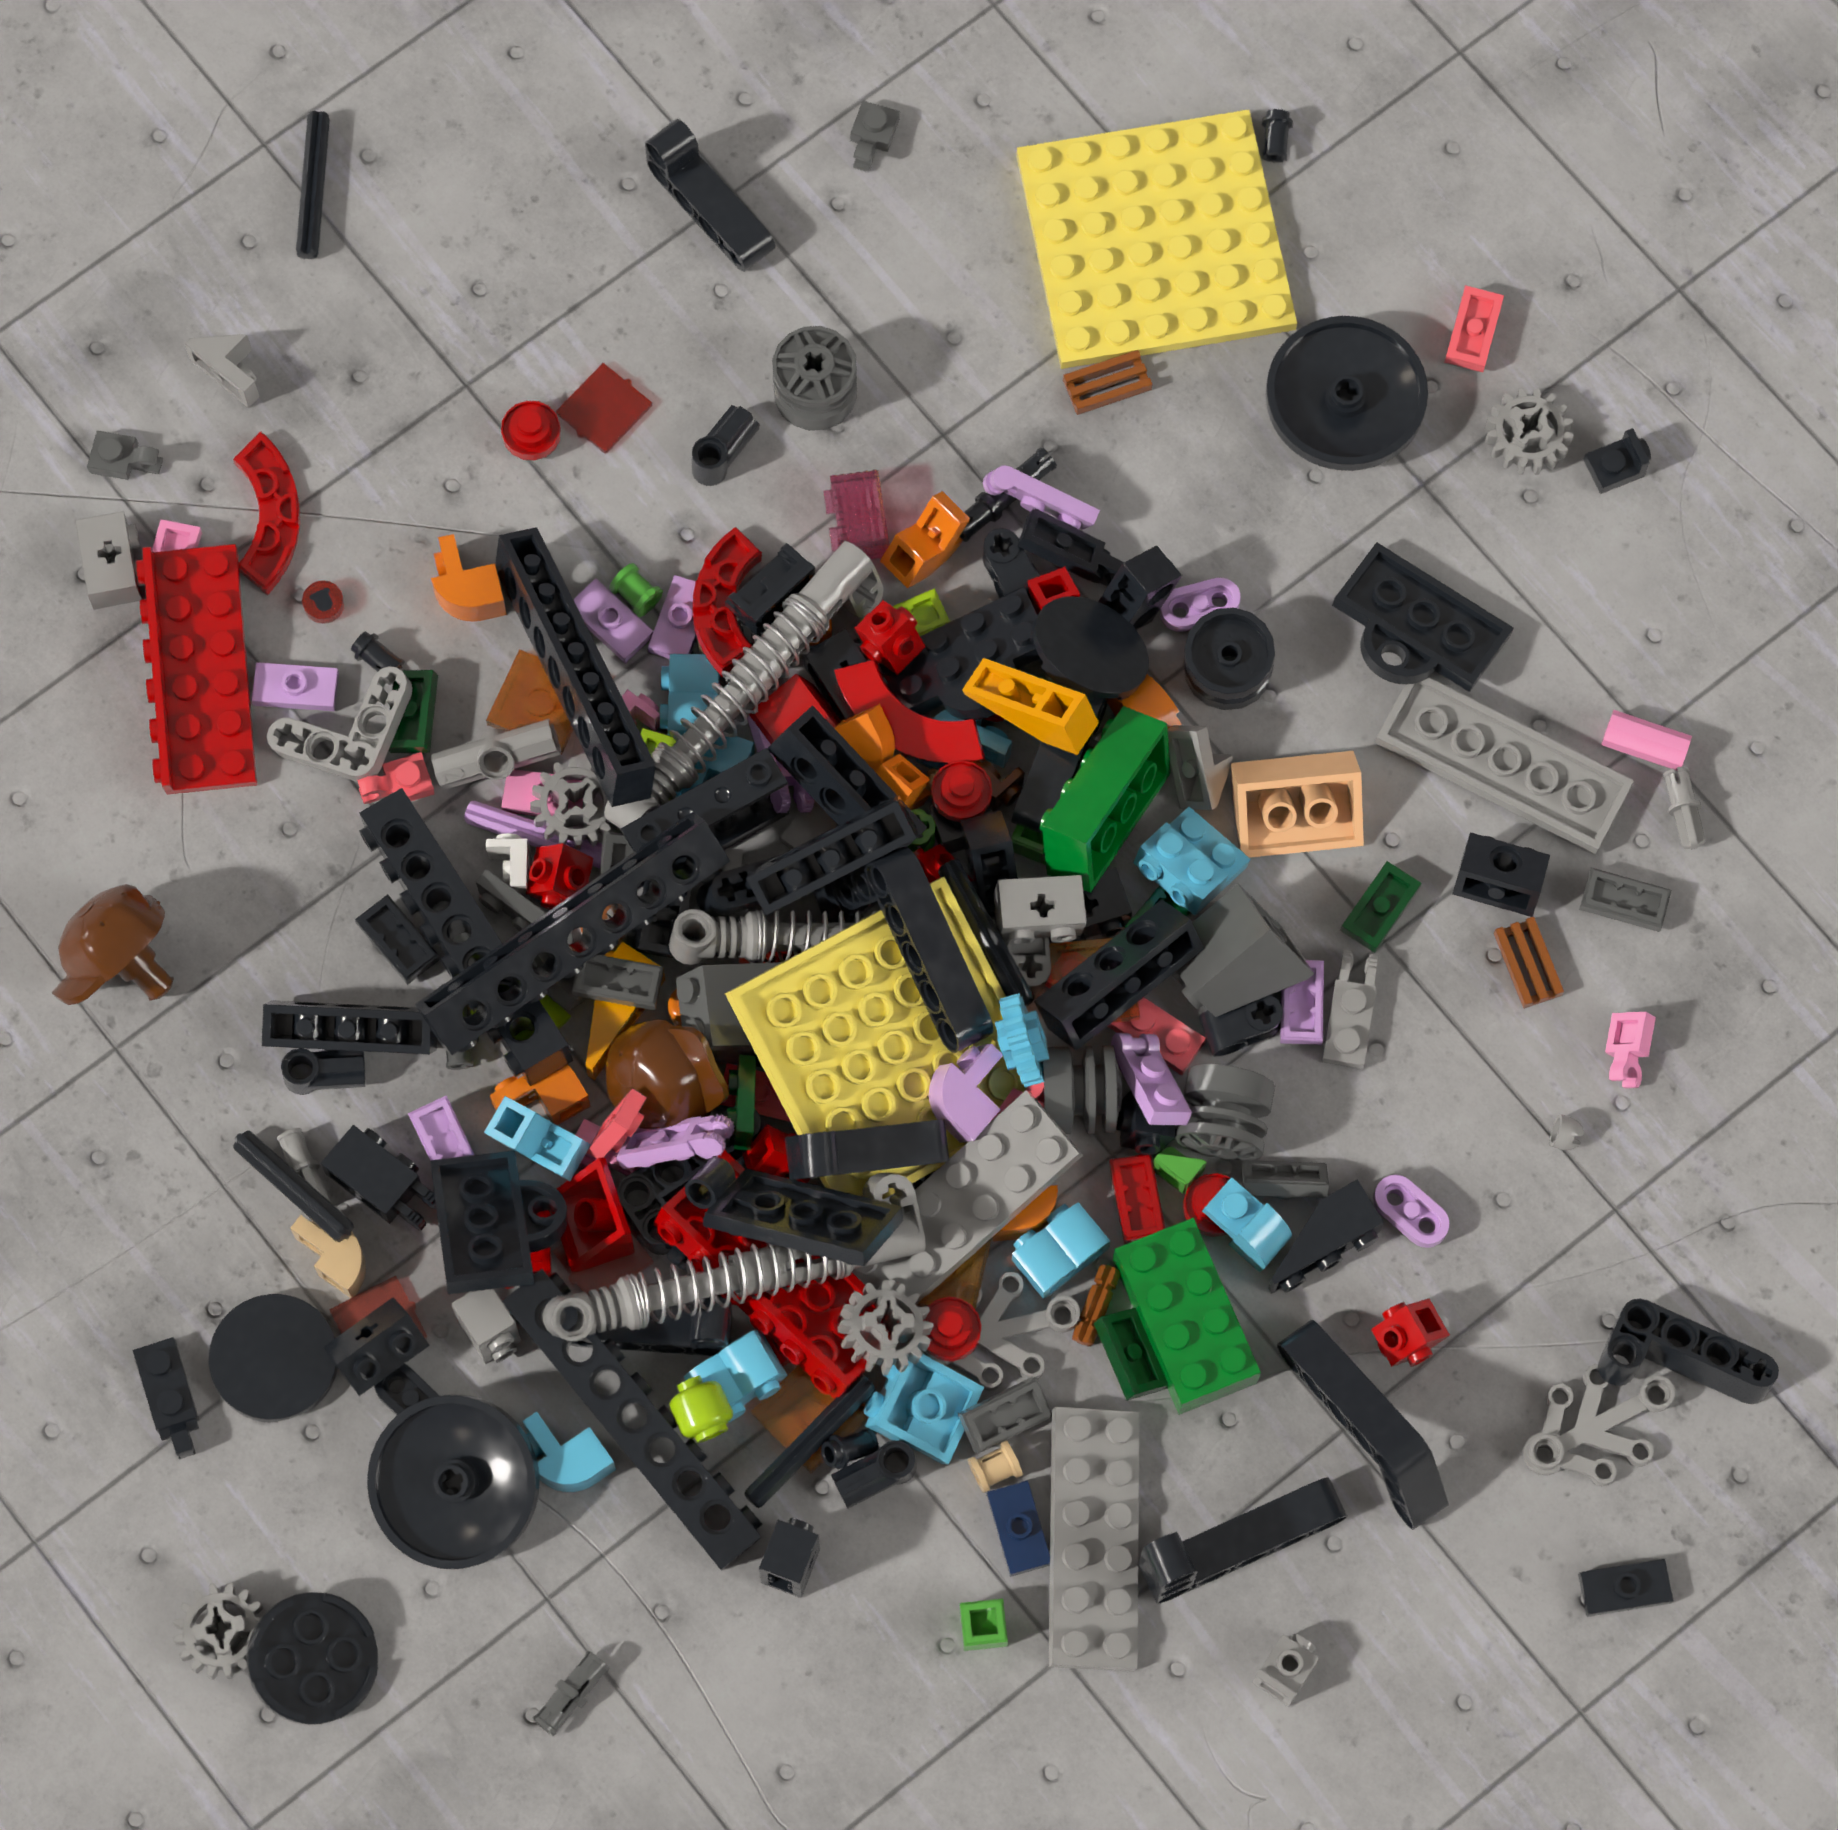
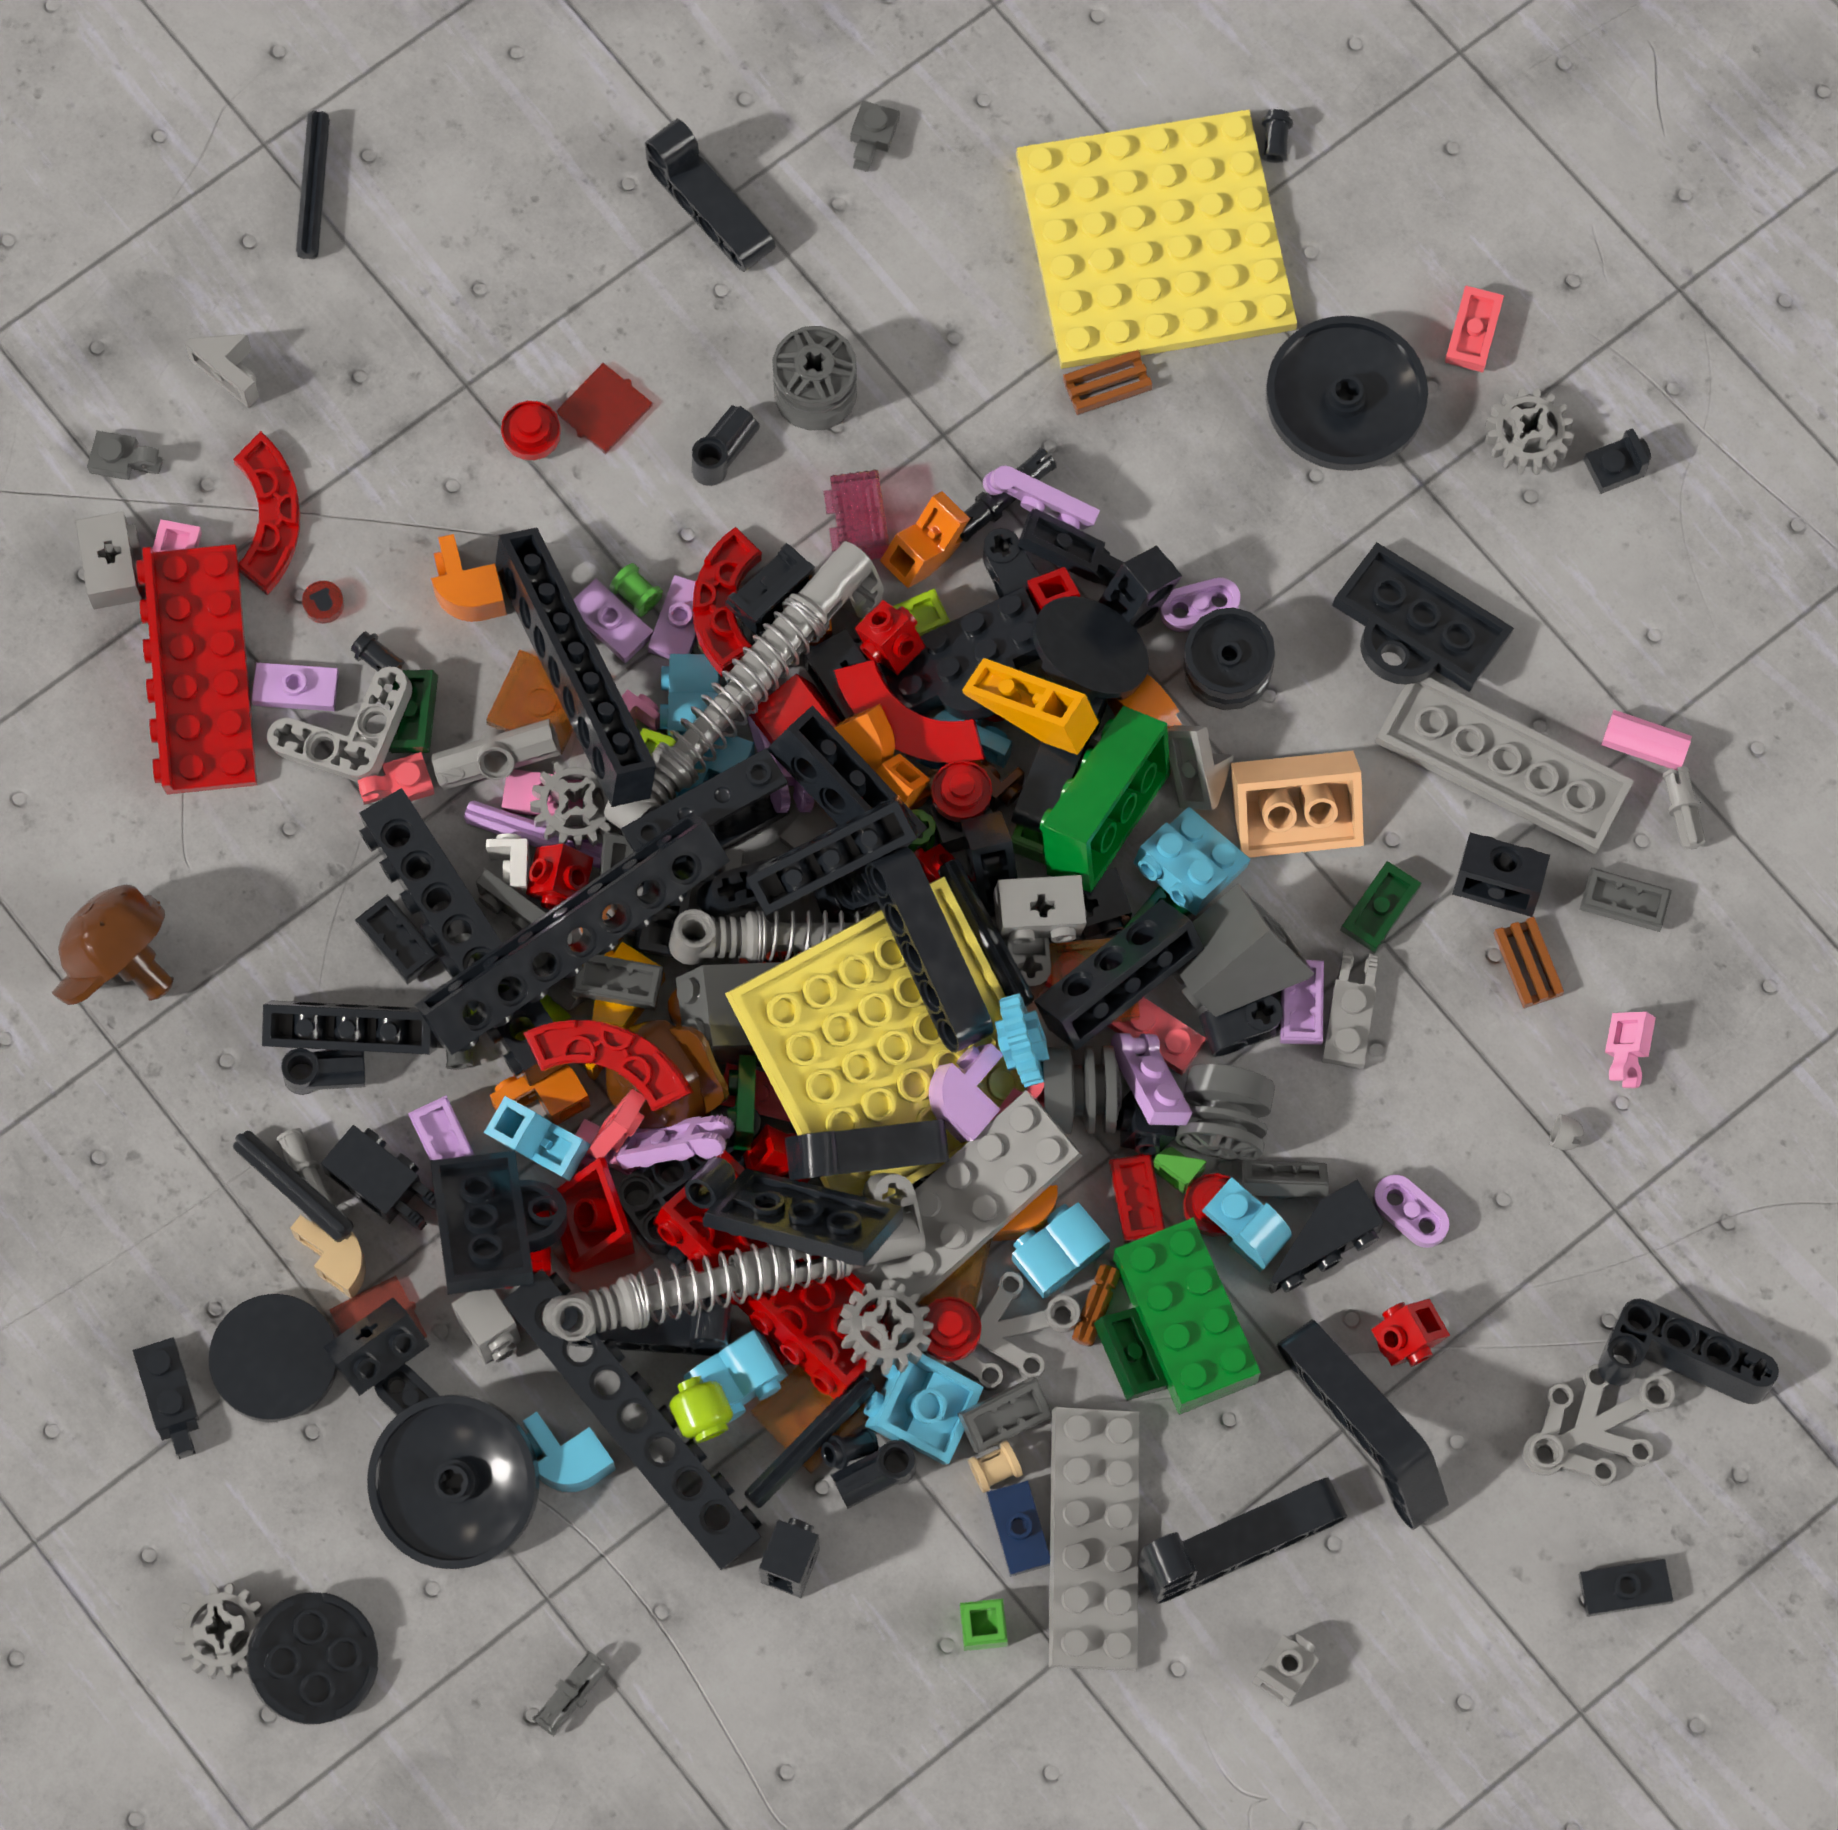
(612, 1048): none -> red tile

